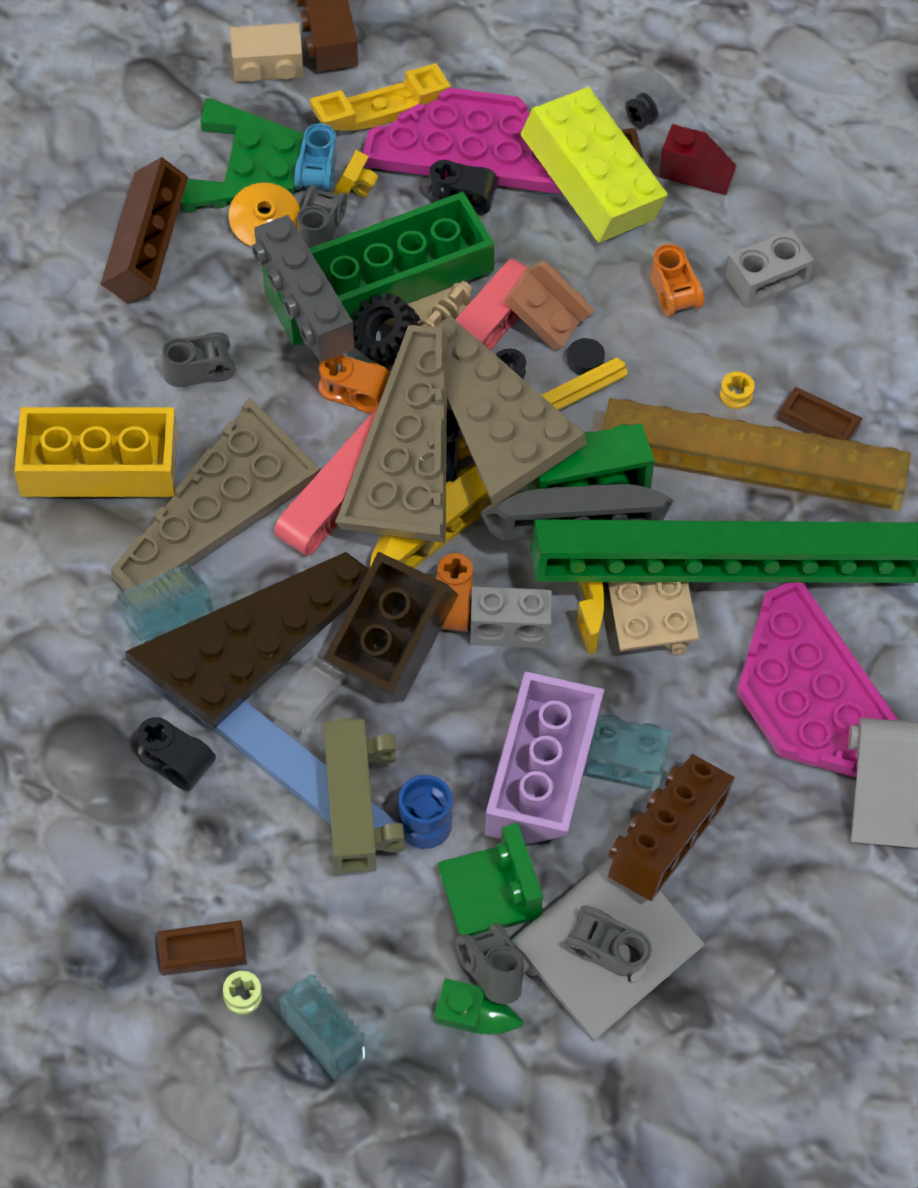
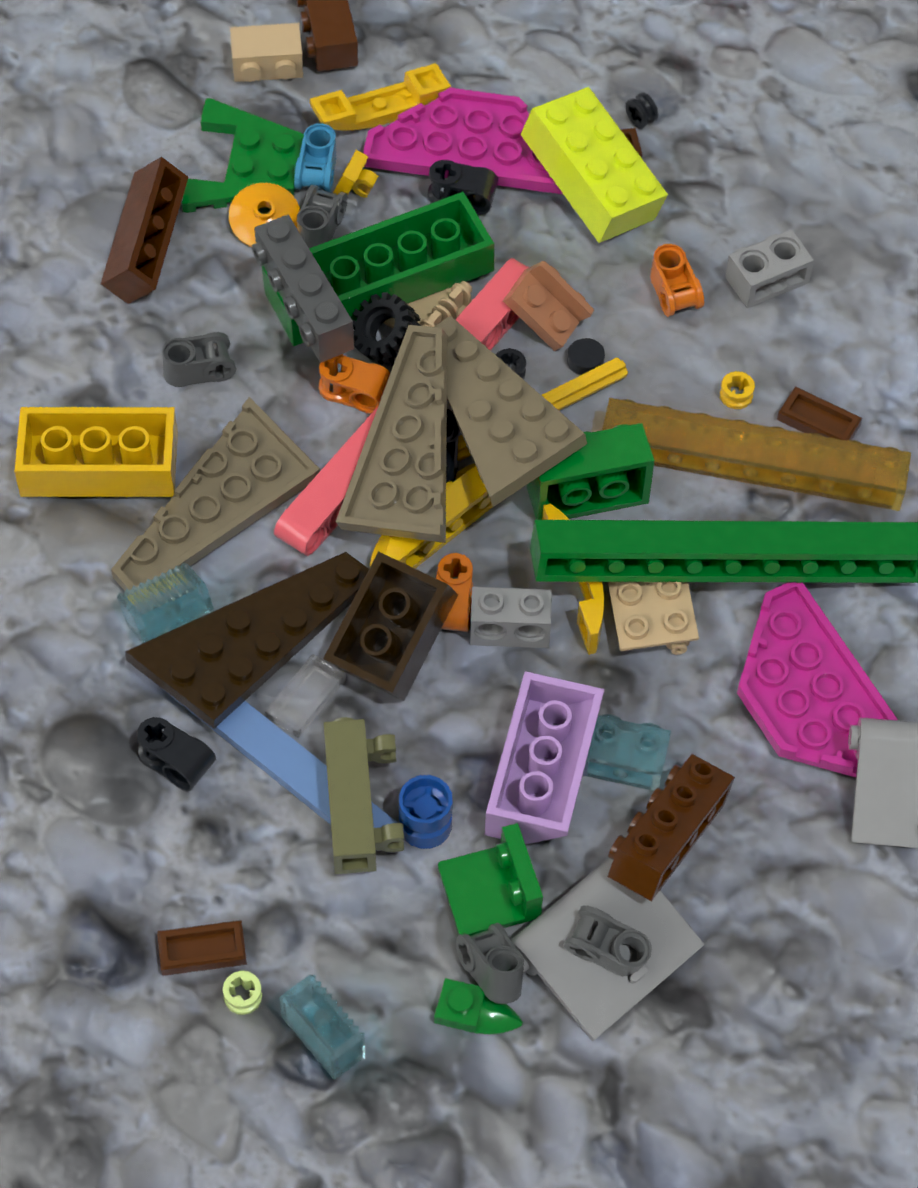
(516, 514): dark grey brick -> none
(695, 160): dark red slope -> none

